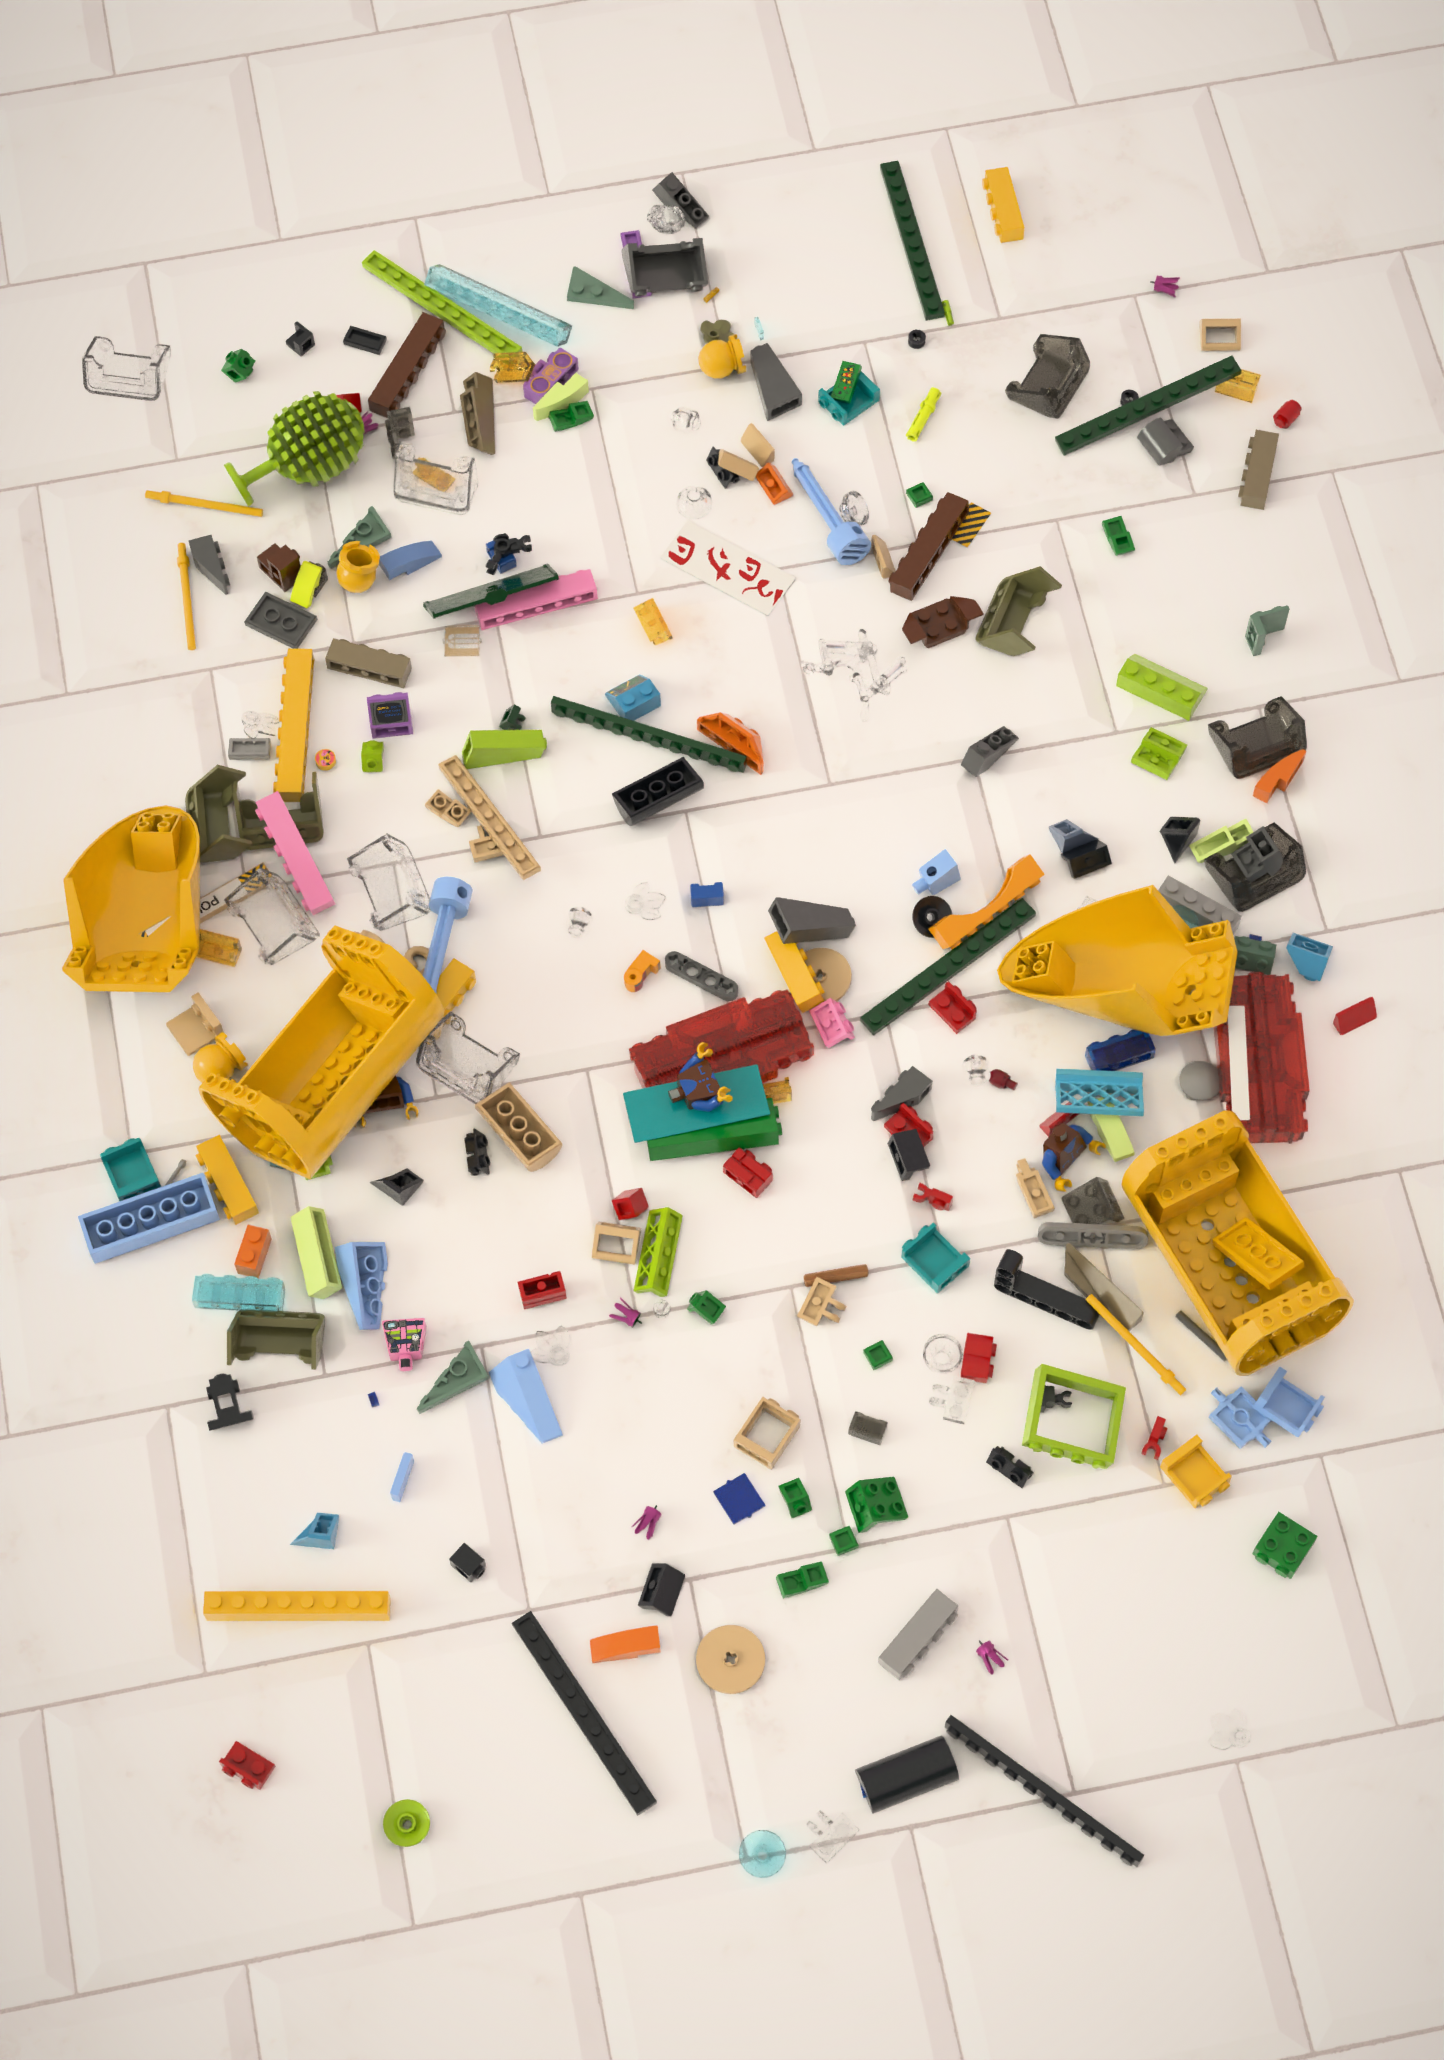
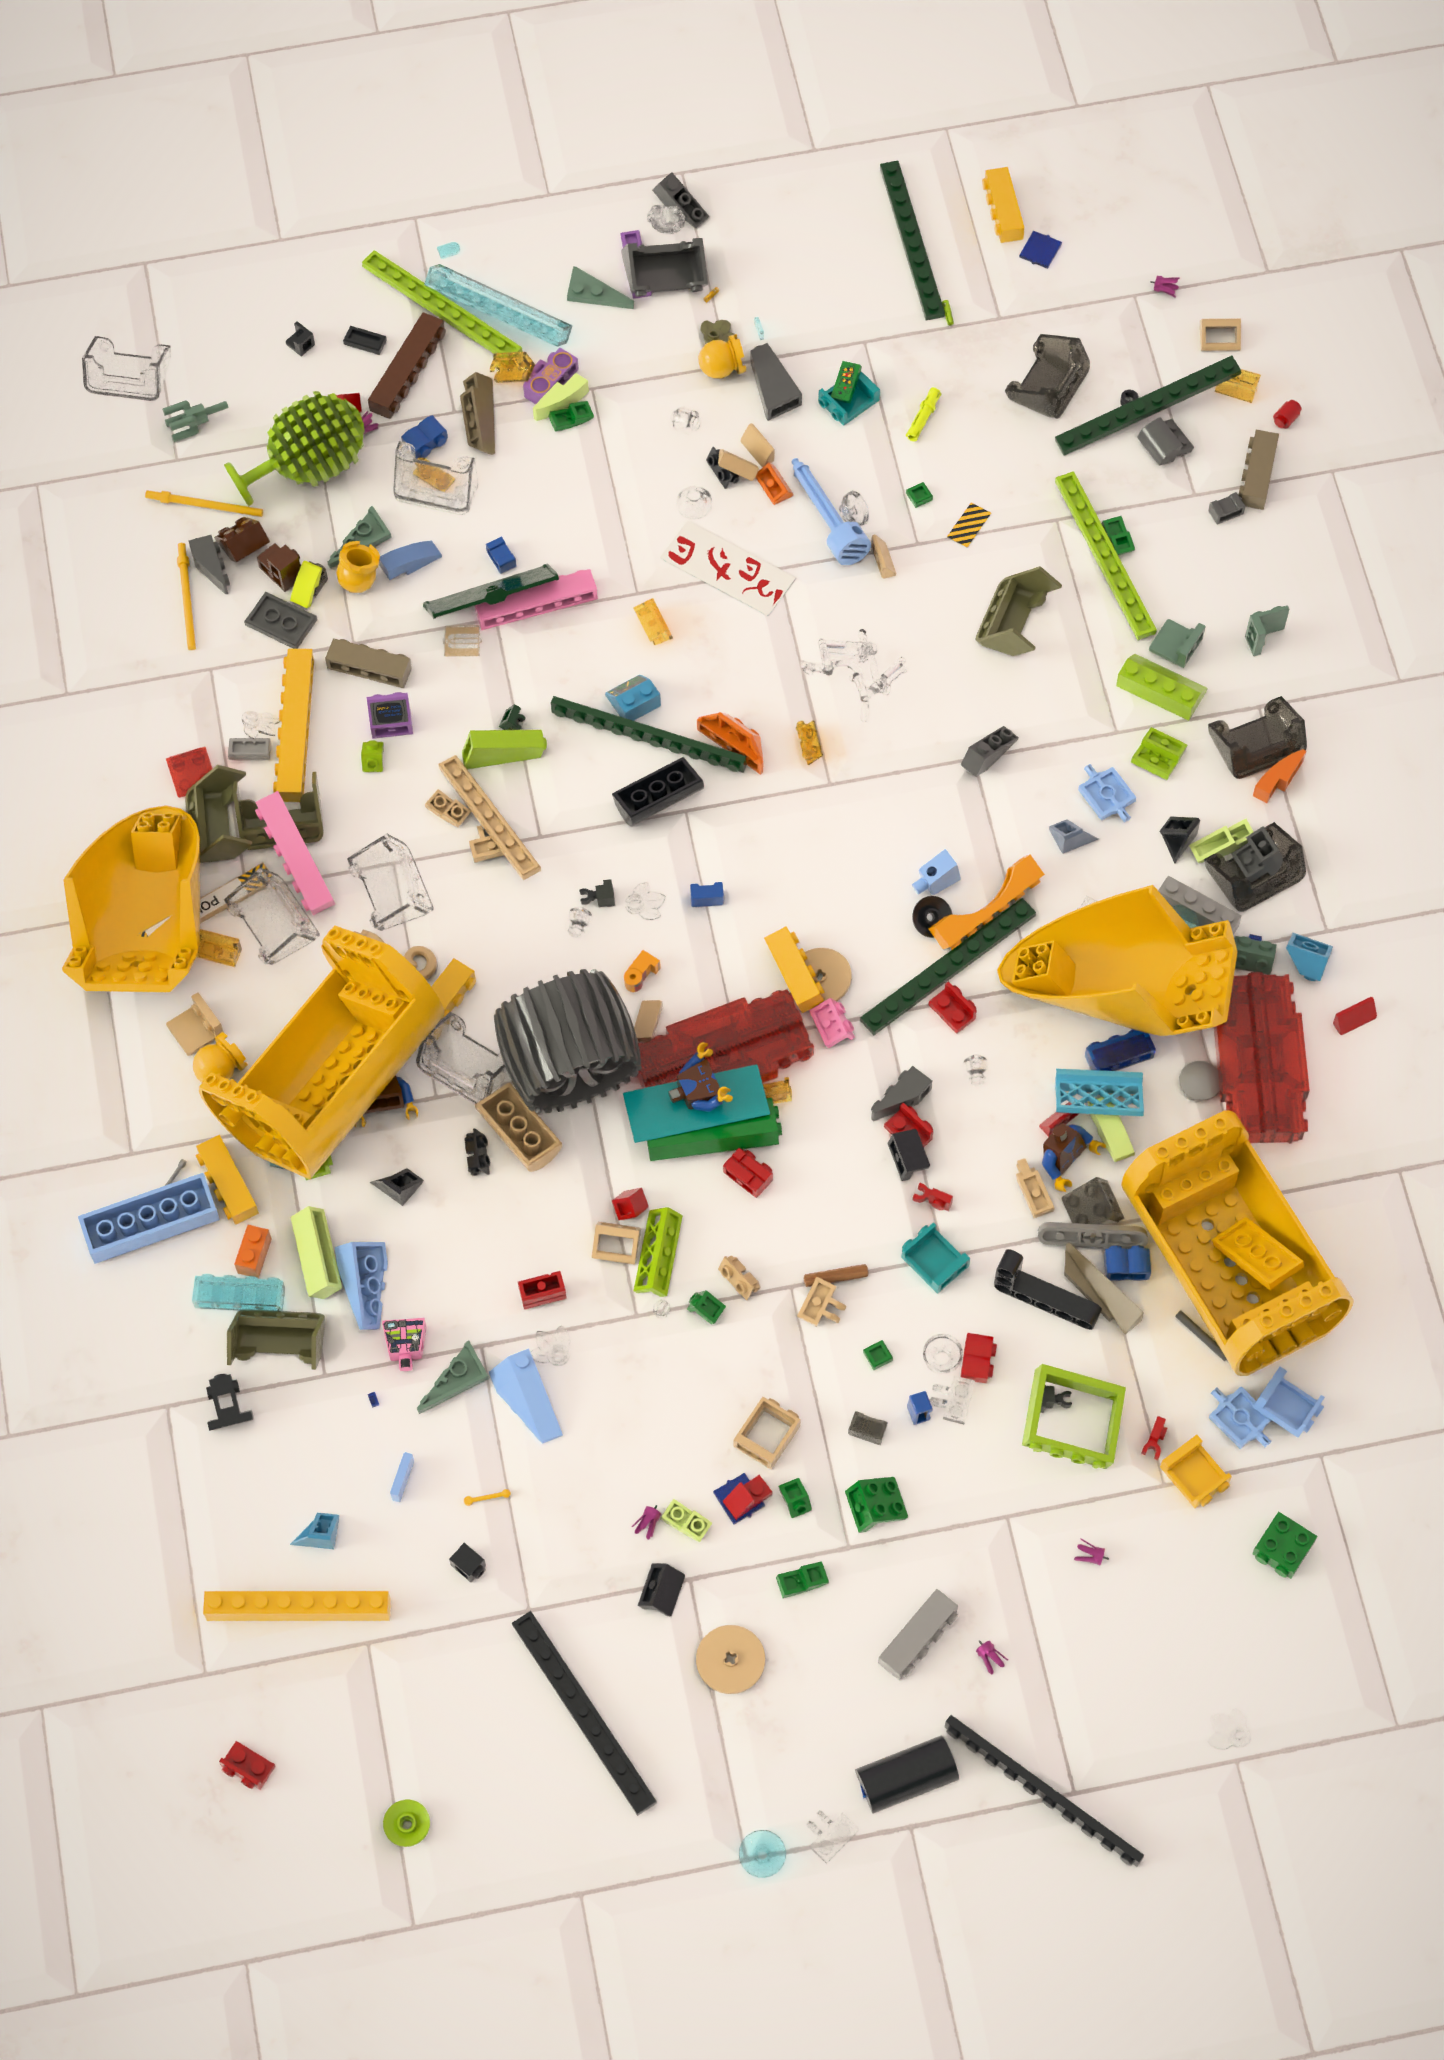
(130, 1169): teal panel -> none
(188, 768): none -> clear red bracket
(191, 417): none -> sand green plant
(238, 365): green brick -> none
(242, 538): none -> reddish brown slope
(325, 759): tile -> none
(398, 426): clear smoke bracket -> none
(426, 436): none -> blue brick
(448, 250): none -> clear light blue piece
(449, 901): light blue piece -> none
(469, 1500): none -> yellow hinge
(505, 546): black piece -> none
(567, 1041): none -> dark grey wheel
(603, 894): none -> pearl dark grey piece
(625, 1644): orange slope -> none
(632, 1315): flat silver piece -> none
(647, 1020): none -> tan slope
(685, 1520): none -> yellowish green slope
(703, 973): dark grey beam -> none
(732, 1270): none -> tan hinge
(747, 1496): none -> red slope
(808, 921): dark grey slope -> none
(810, 741): none -> clear yellow hinge
(843, 1540): green tile -> none
(919, 343): black bush -> none
(919, 1407): none -> blue piece
(929, 546): reddish brown brick -> none
(941, 621): reddish brown piece -> none
(1002, 1080): dark red cylinder -> none
(1017, 1472): black hinge -> none
(1040, 249): none -> clear blue piece
(1087, 858): black panel -> none
(1096, 1552): none -> flat silver piece
(1105, 555): none -> lime plate
(1107, 793): none -> light blue plate
(1127, 1263): none -> blue brick
(1167, 1376): yellow bar -> none
(1177, 642): none -> sand green bracket
(1226, 508): none -> dark grey piece
(1238, 1062): white sticker -> none

